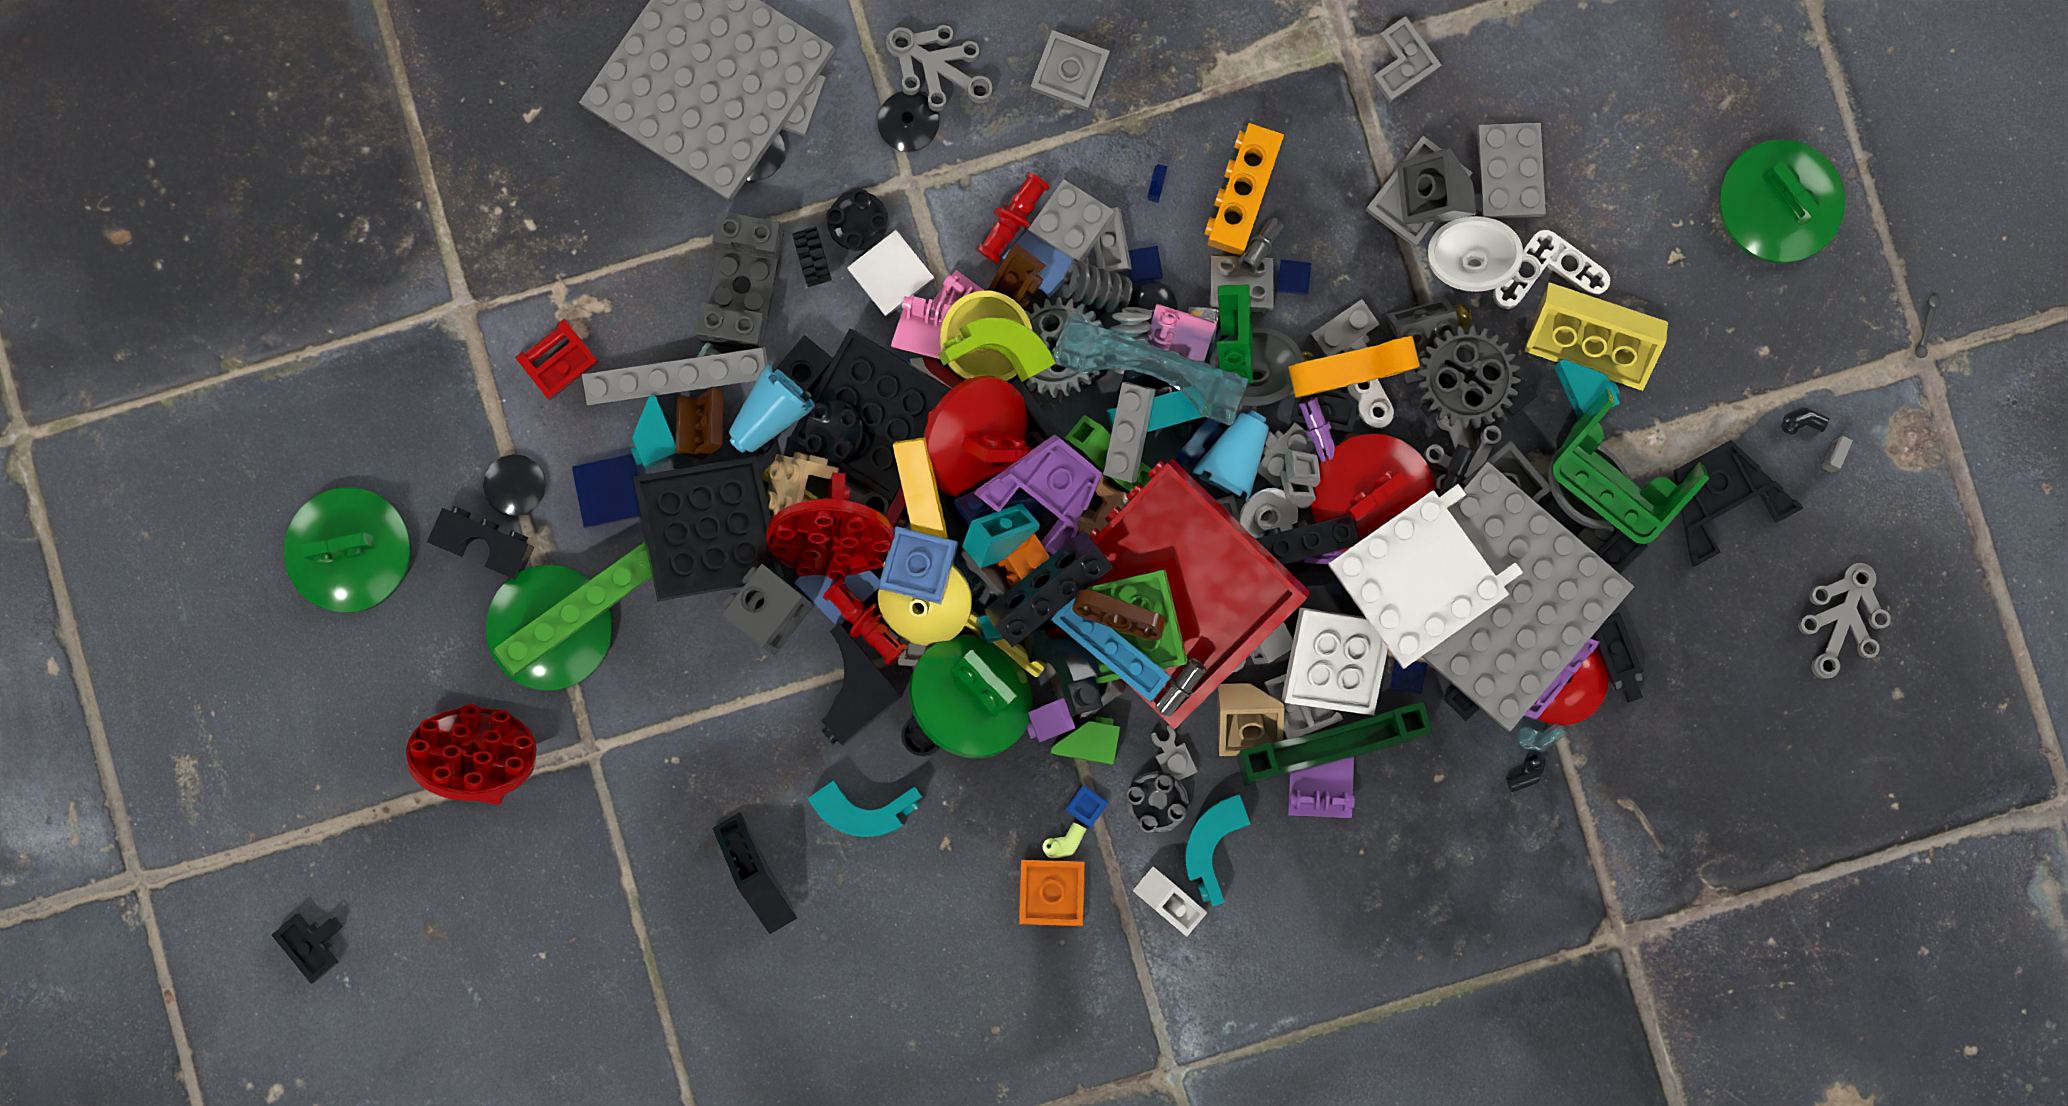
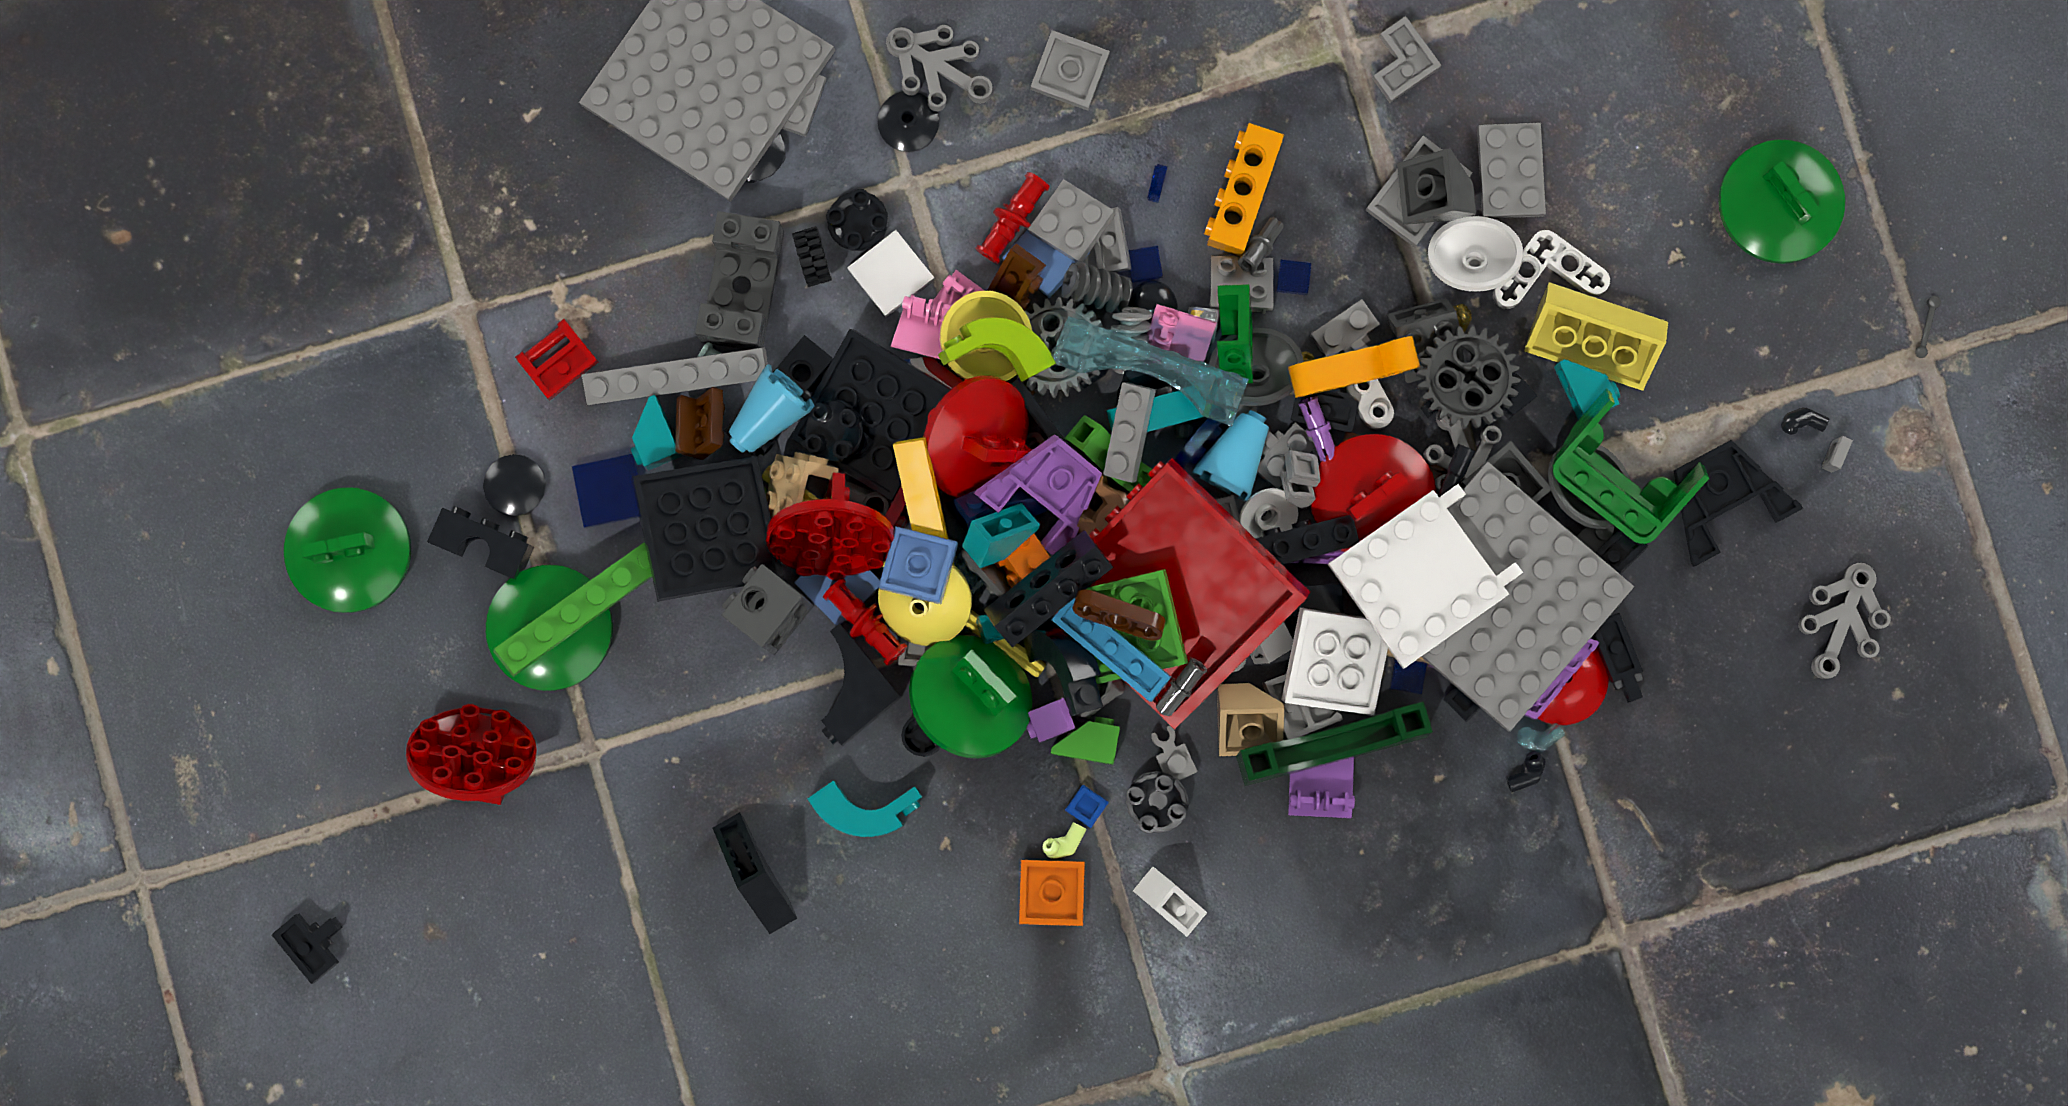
(1202, 839): teal arch -> none

